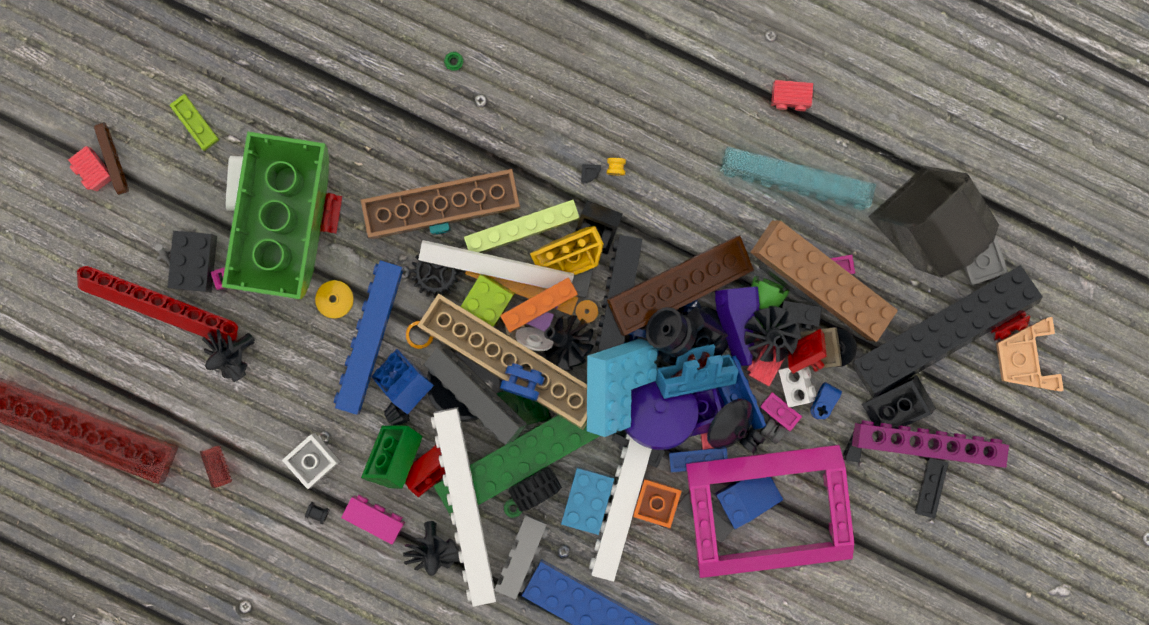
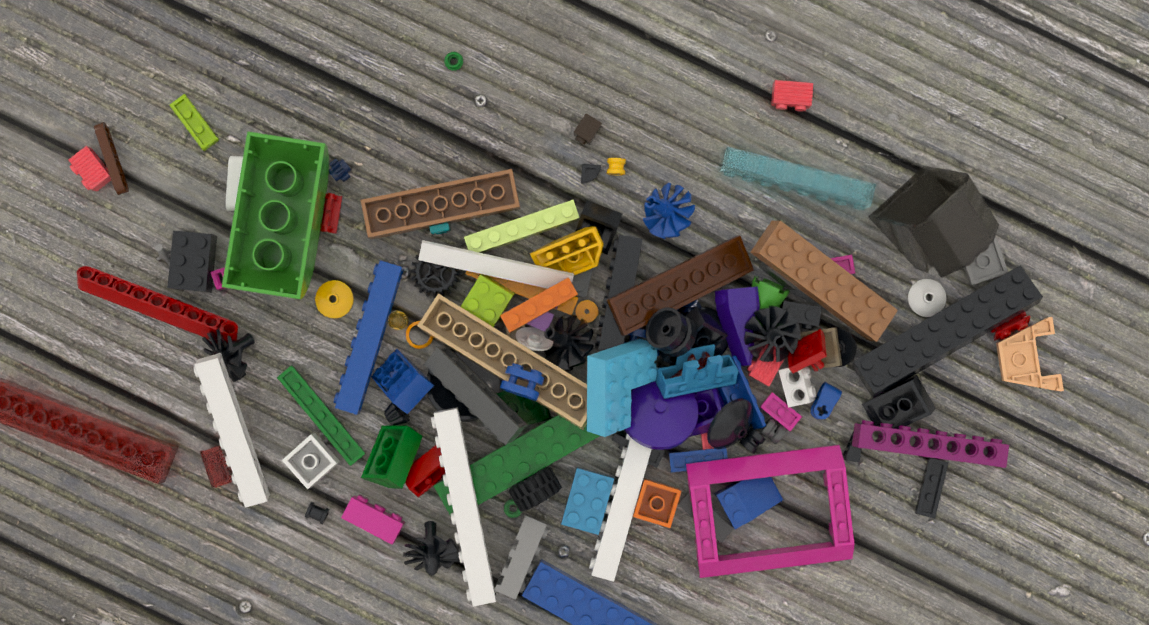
(232, 430): none -> white brick
(321, 415): none -> green plate
(339, 170): none -> dark blue gear
(398, 320): none -> clear yellow wheel
(587, 129): none -> dark brown brick
(664, 215): none -> blue piece
(917, 297): none -> white dish

